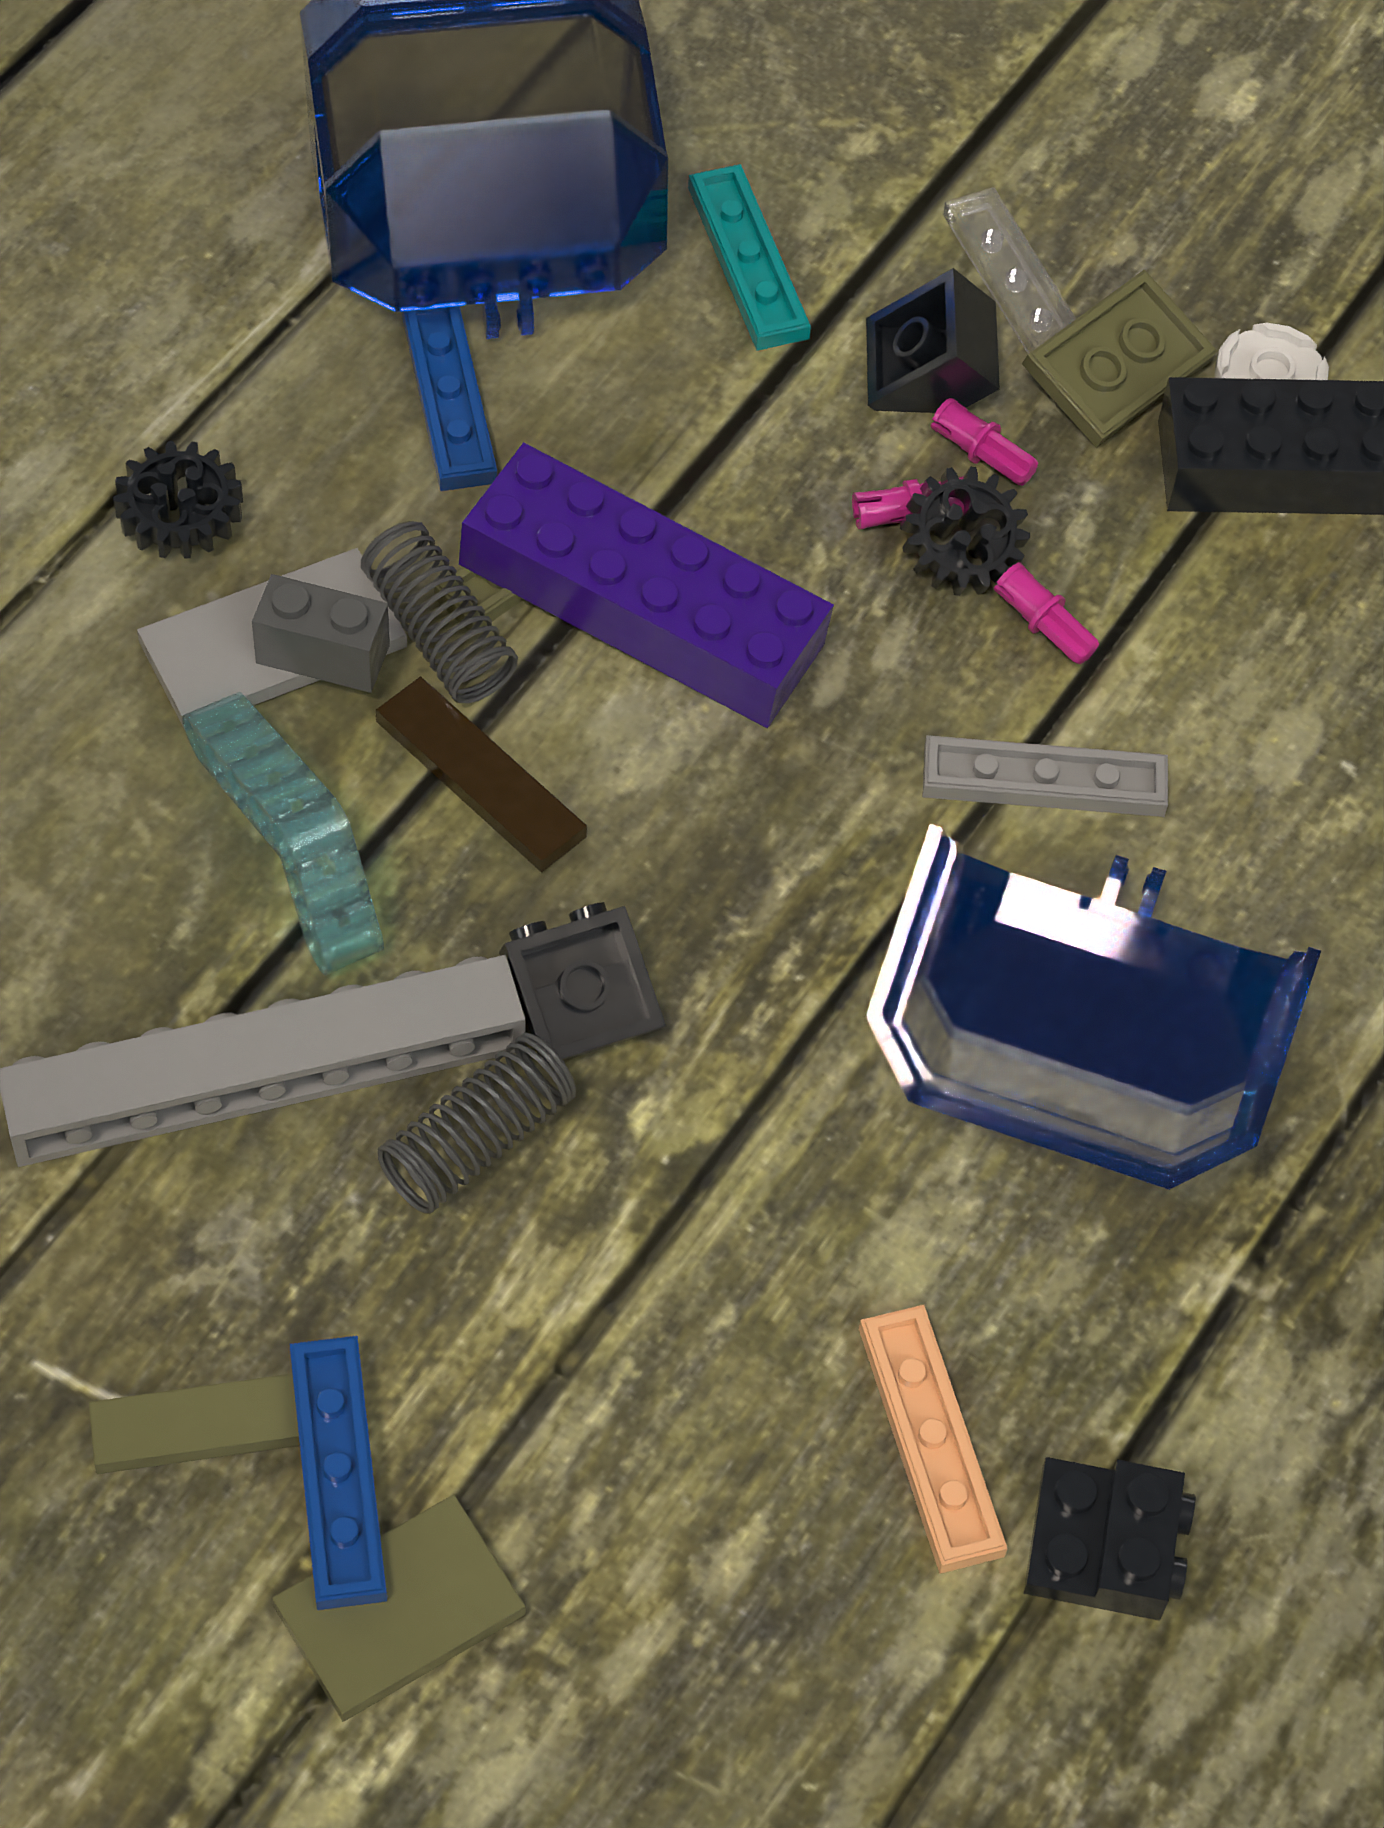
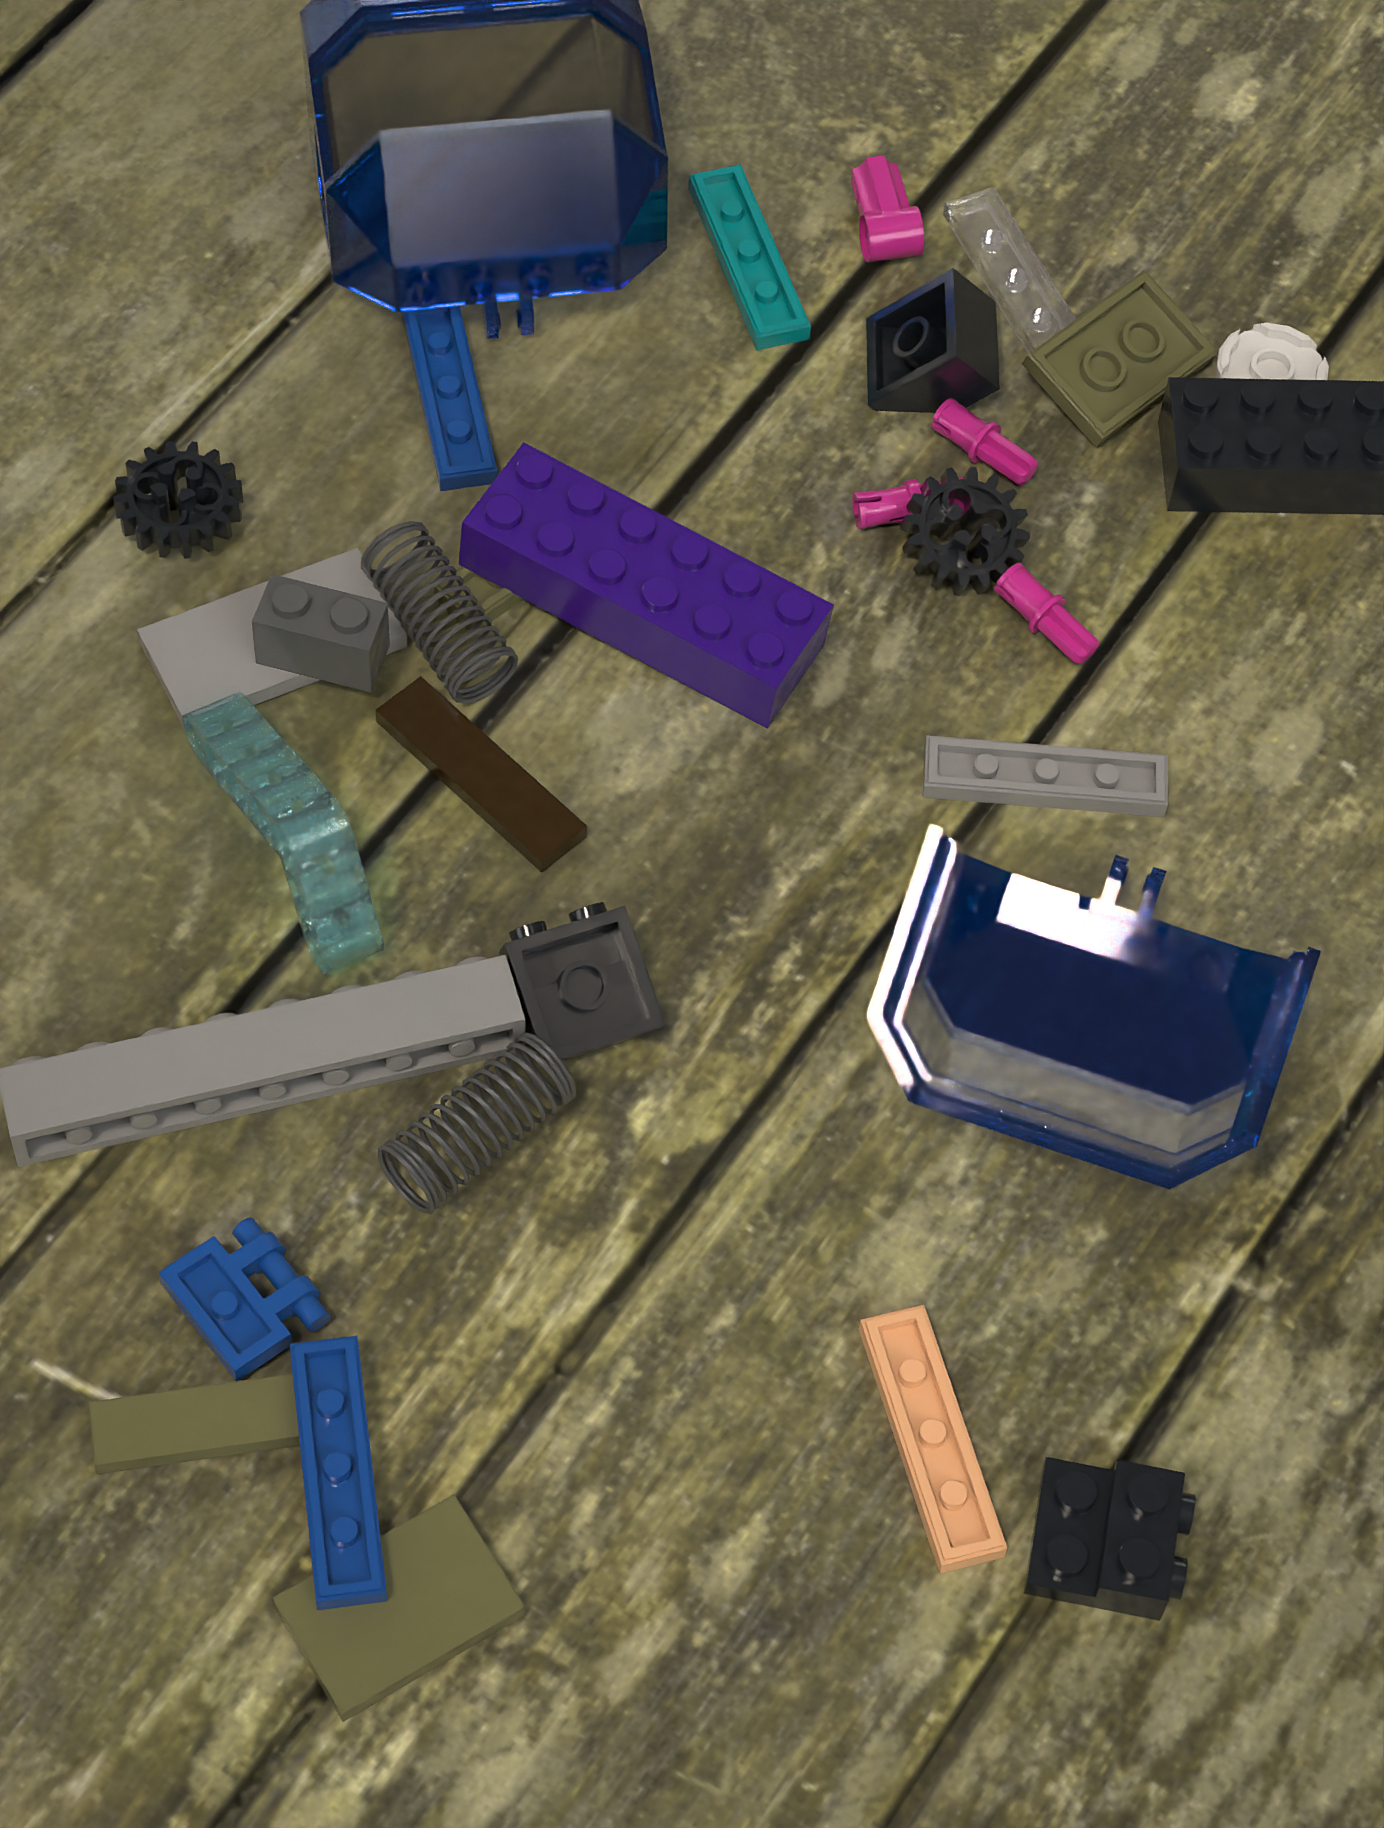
(229, 1310): none -> blue plate
(886, 221): none -> dark pink piece

